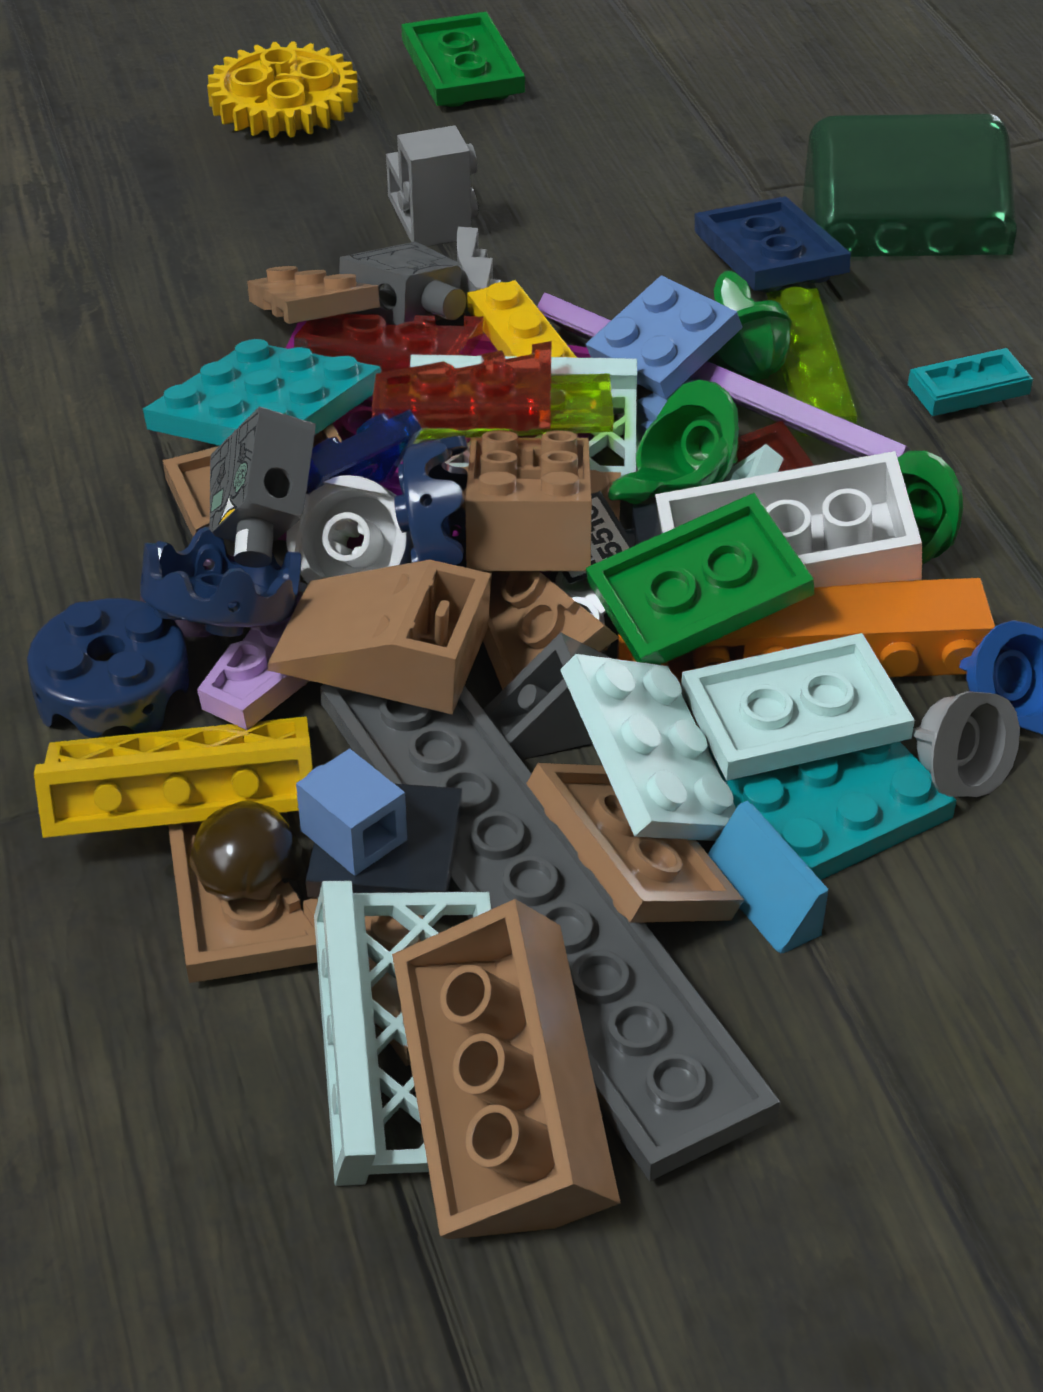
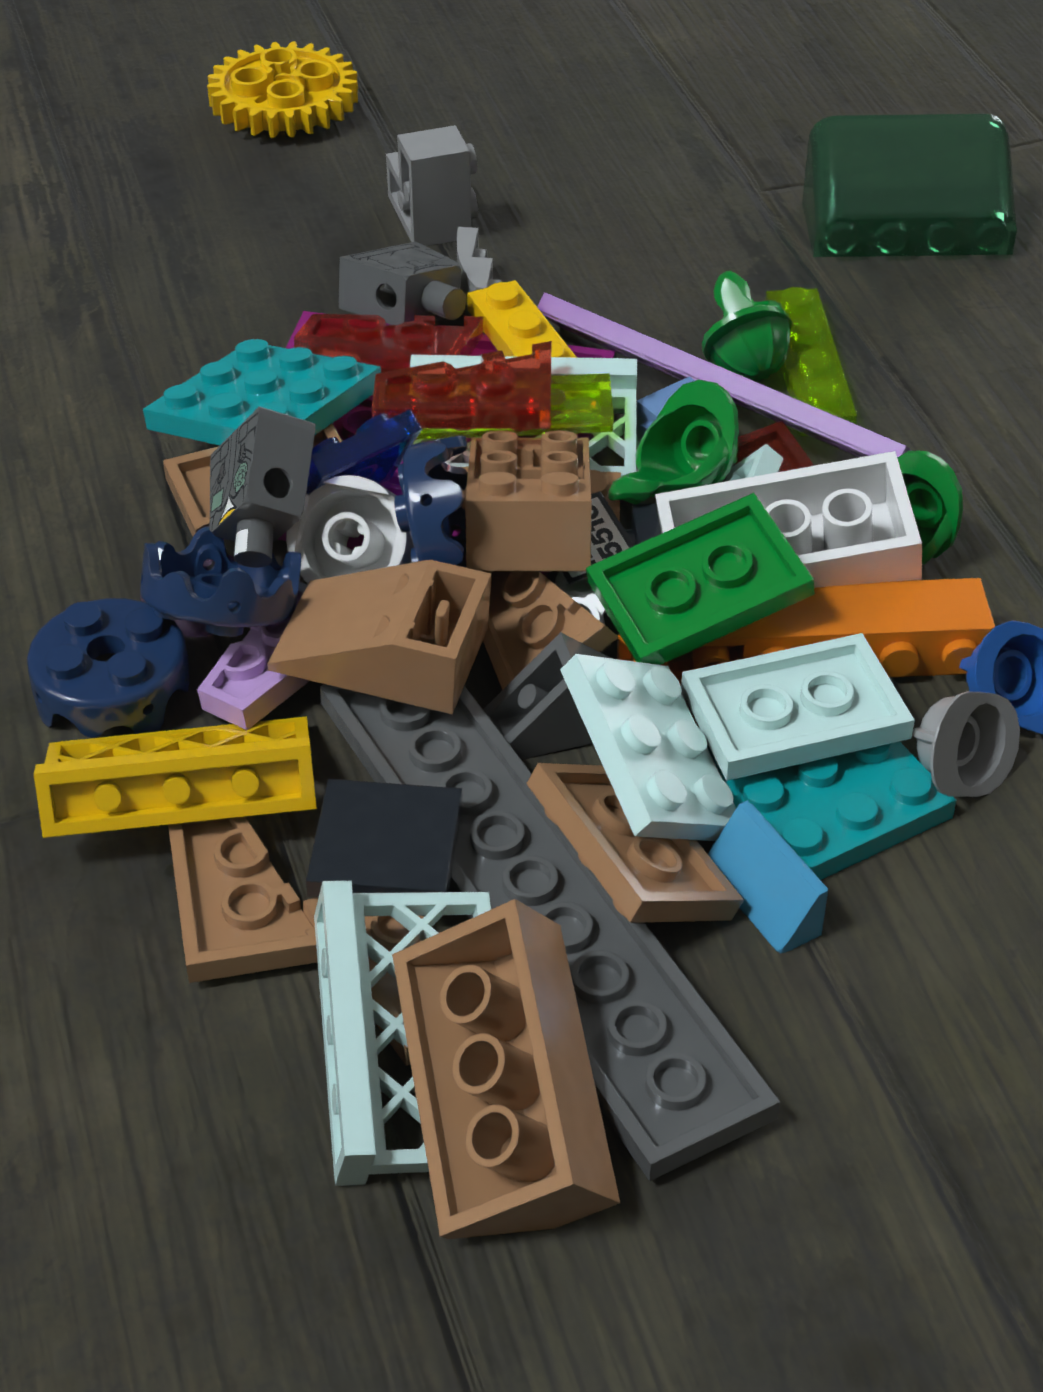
(245, 851): dark brown hair -> none
(310, 294): medium nougat wing -> none
(352, 811): medium blue brick -> none
(463, 59): green plate -> none
(668, 334): medium blue plate -> none
(772, 244): dark blue plate -> none
(969, 381): teal plate -> none

